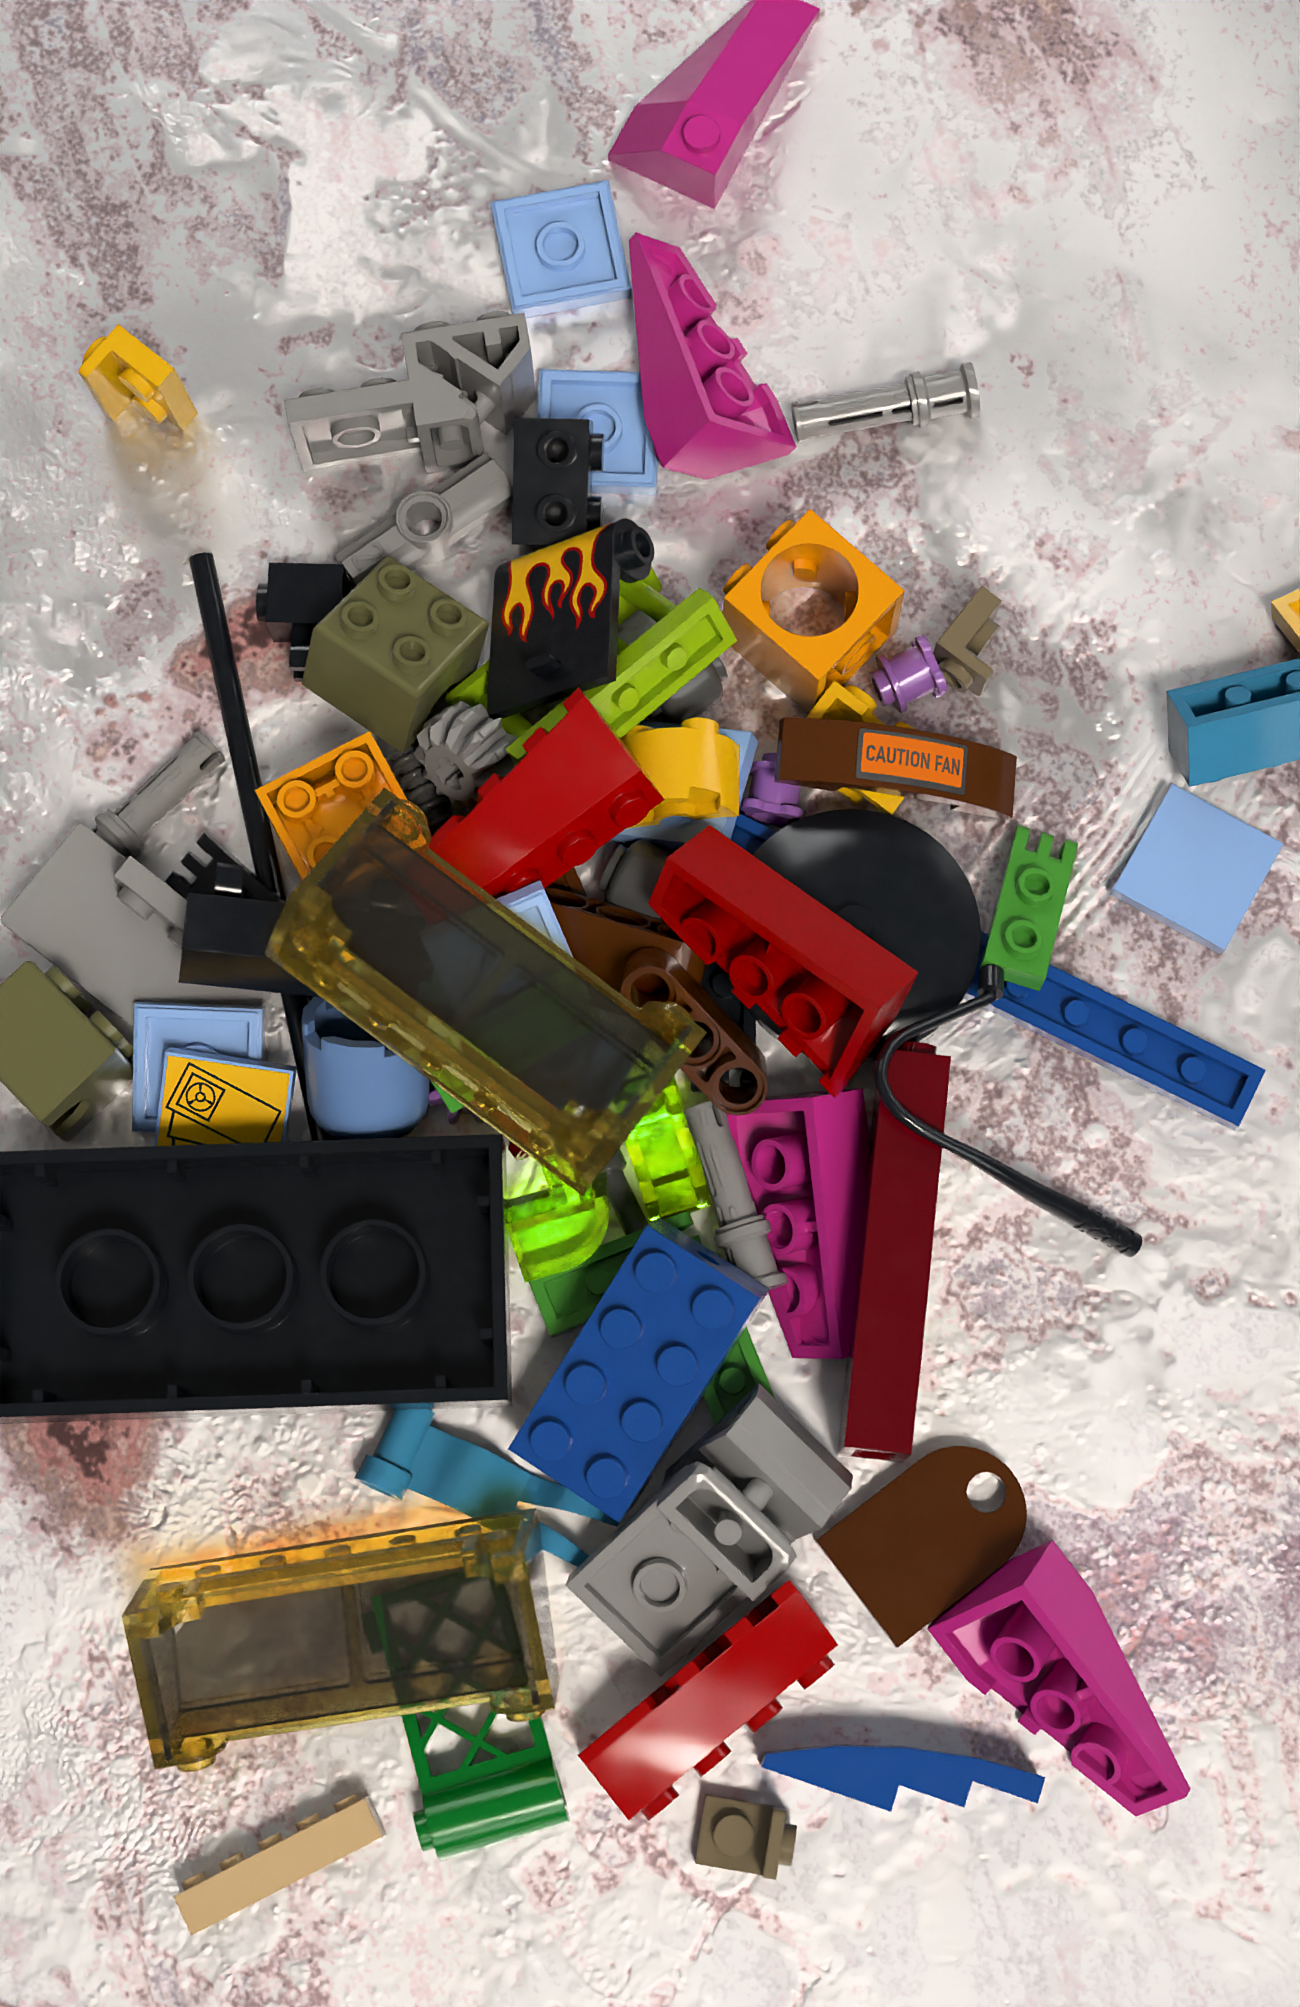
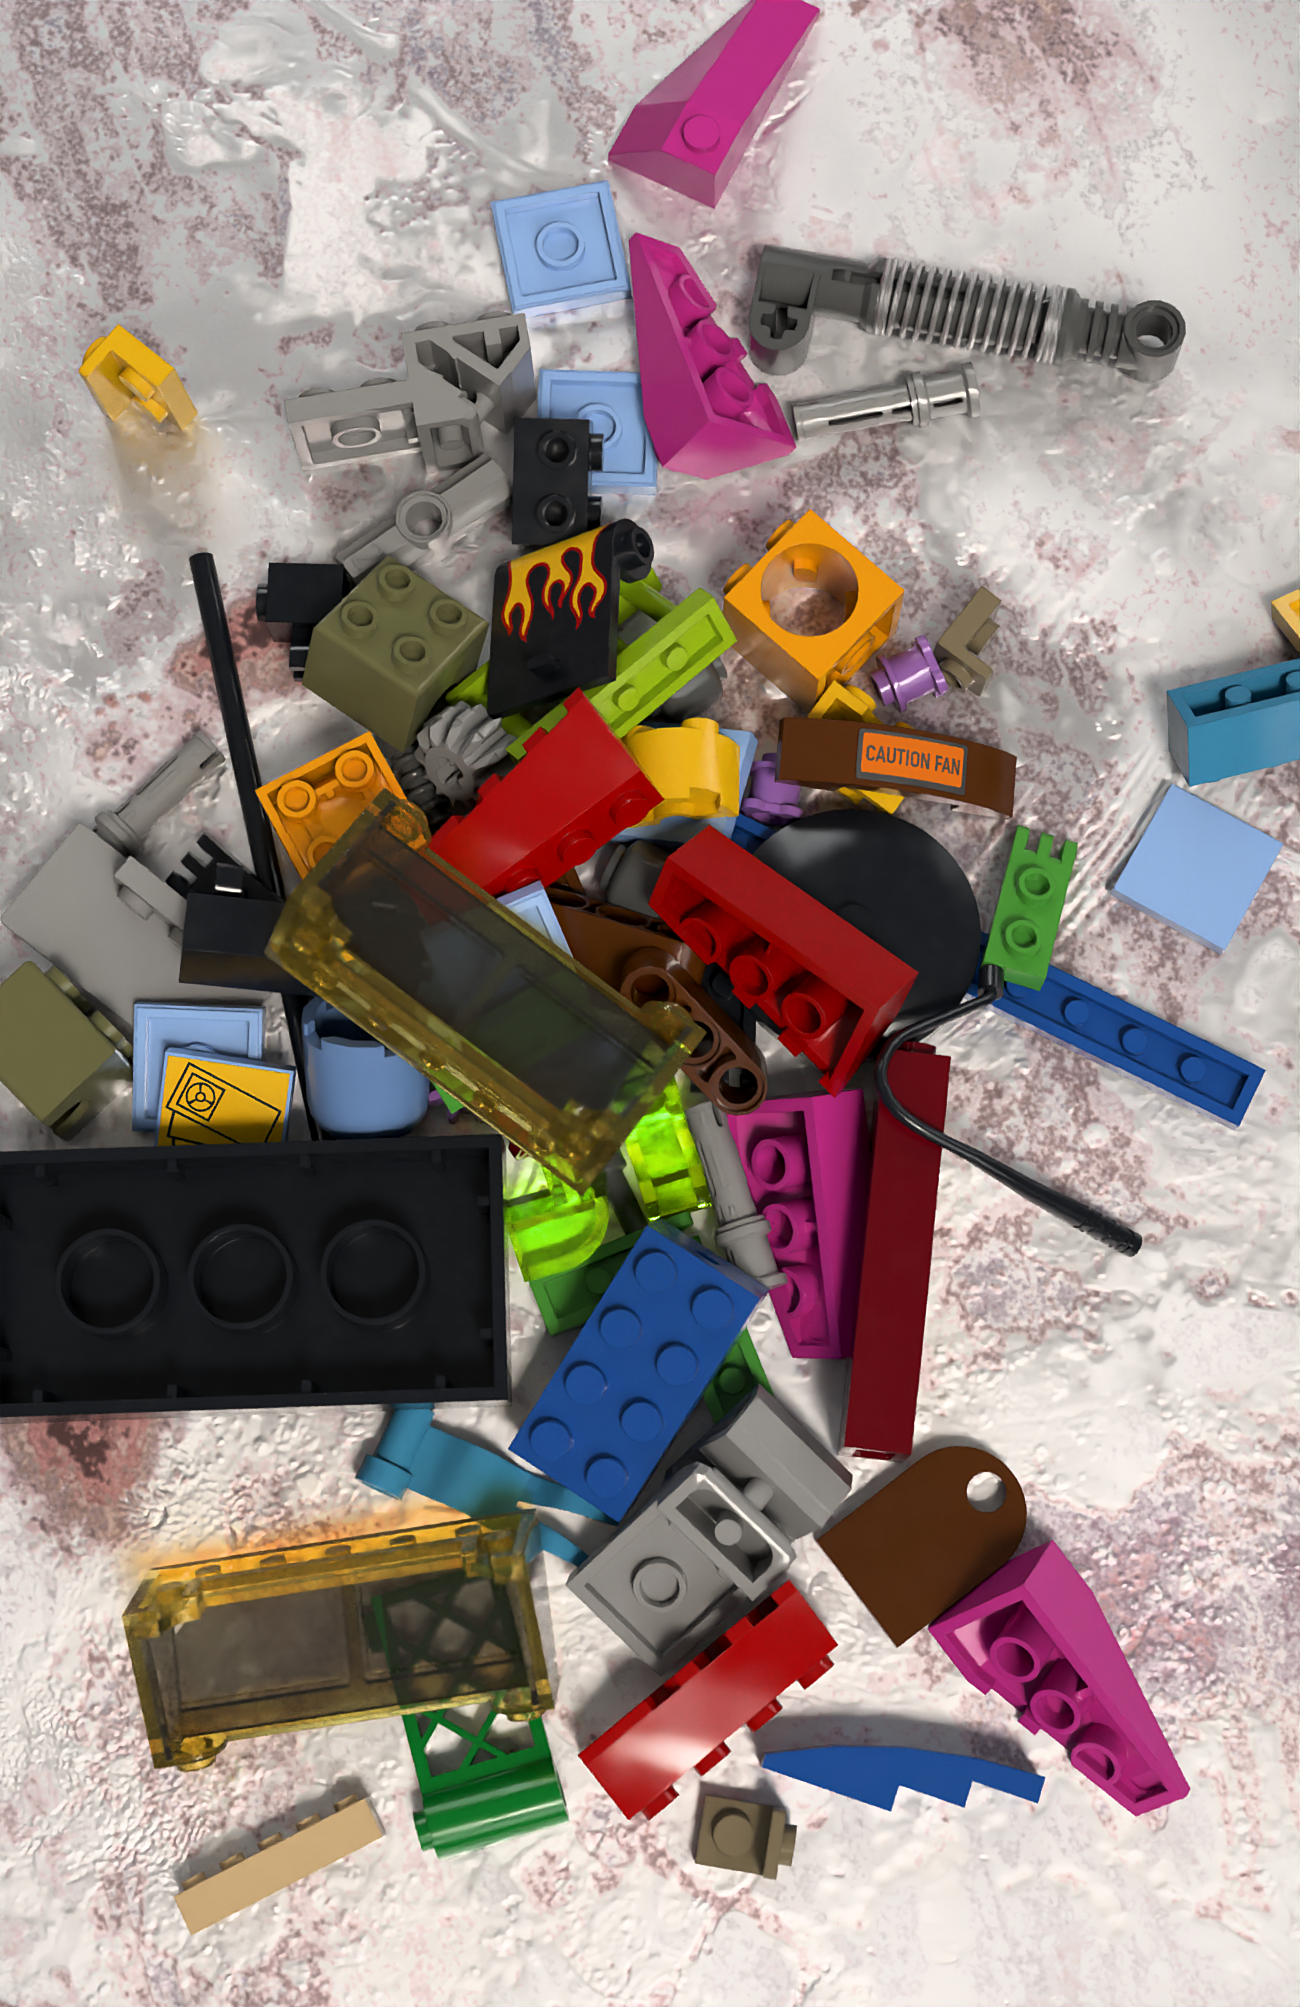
(950, 307): none -> dark grey piece

